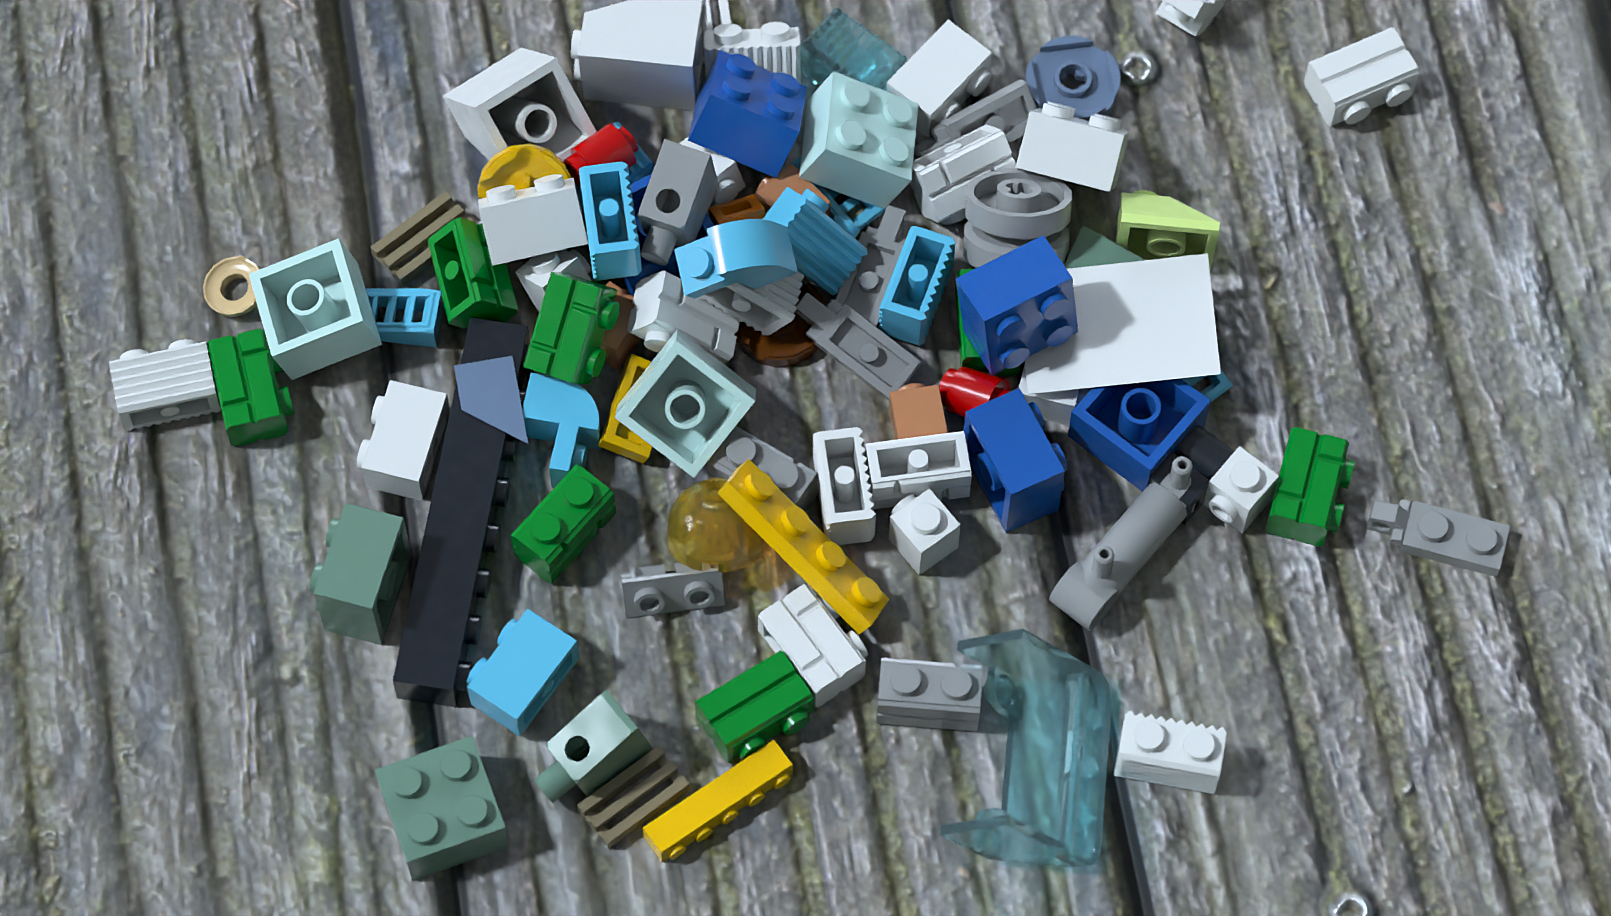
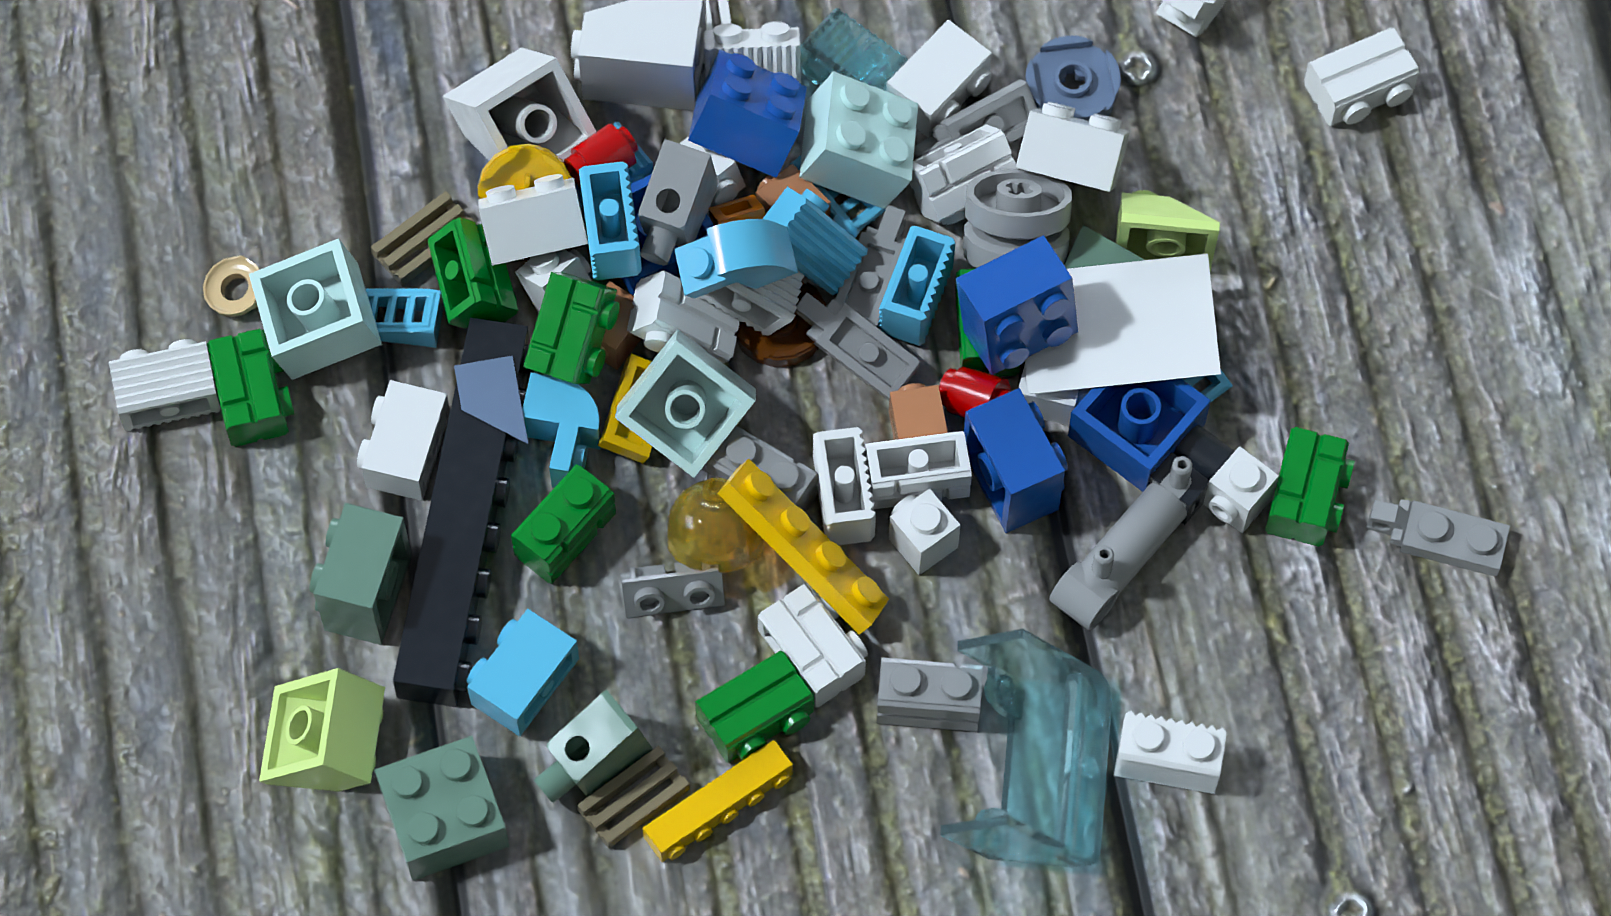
(323, 732): none -> yellowish green slope

